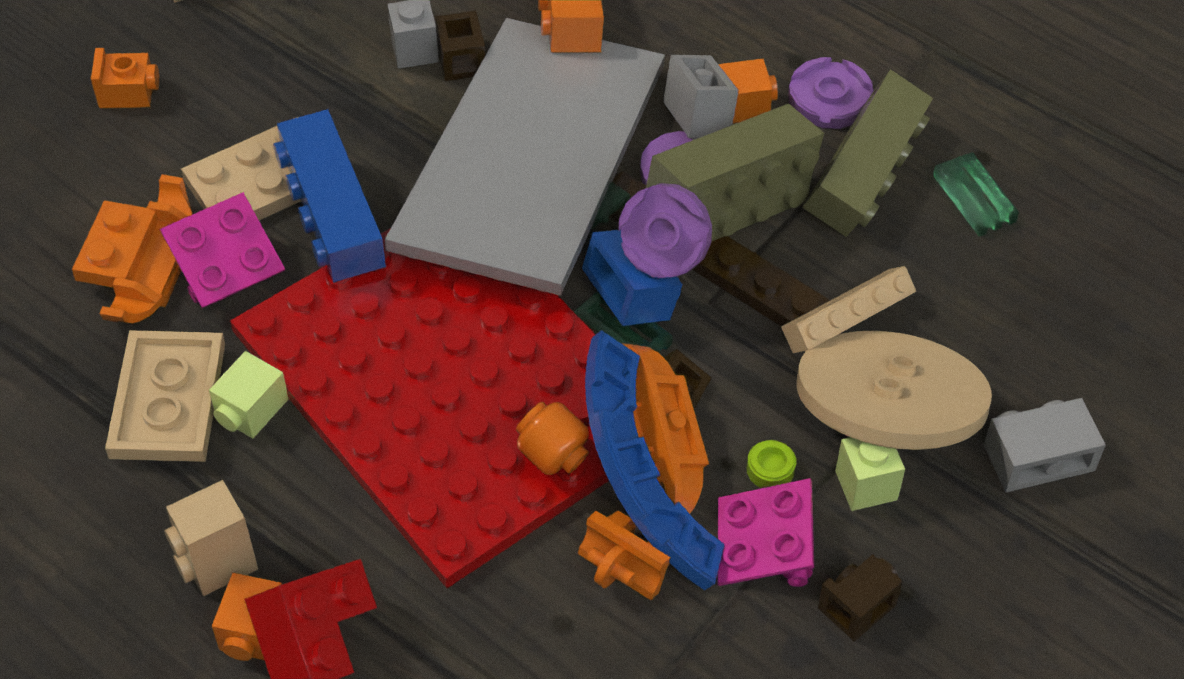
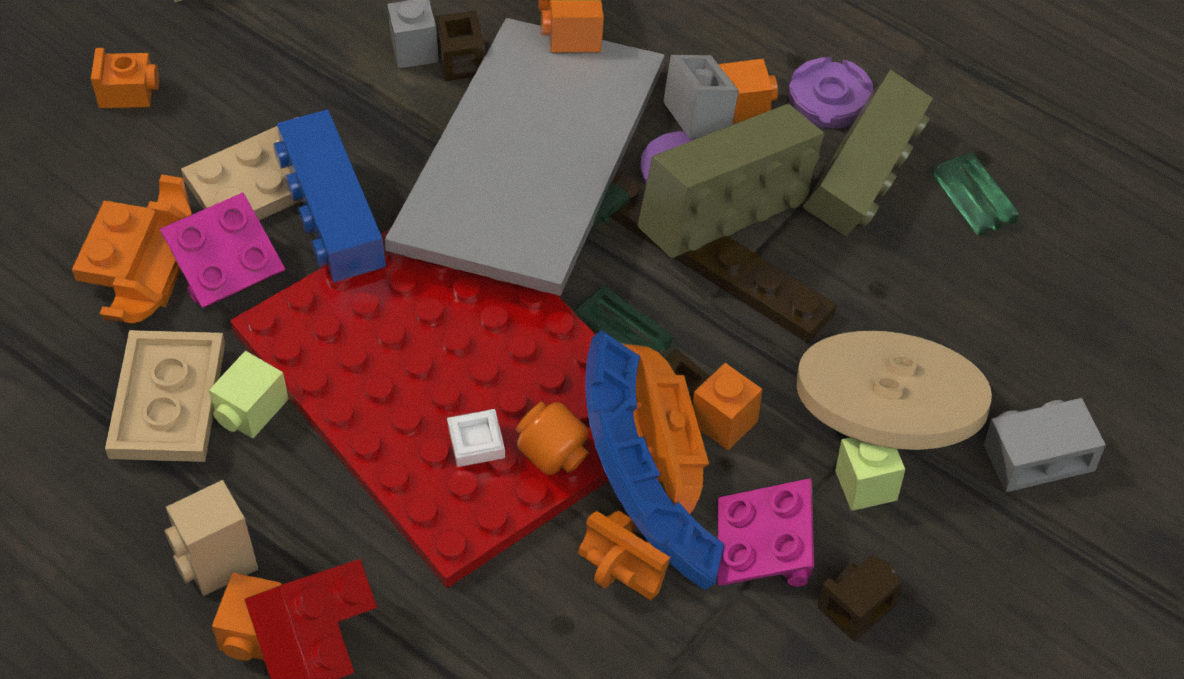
(476, 438): none -> white tile
(626, 290): blue brick -> none
(665, 230): medium lavender tile -> none
(727, 406): none -> orange brick
(771, 464): lime tile -> none
(848, 309): tan piece -> none

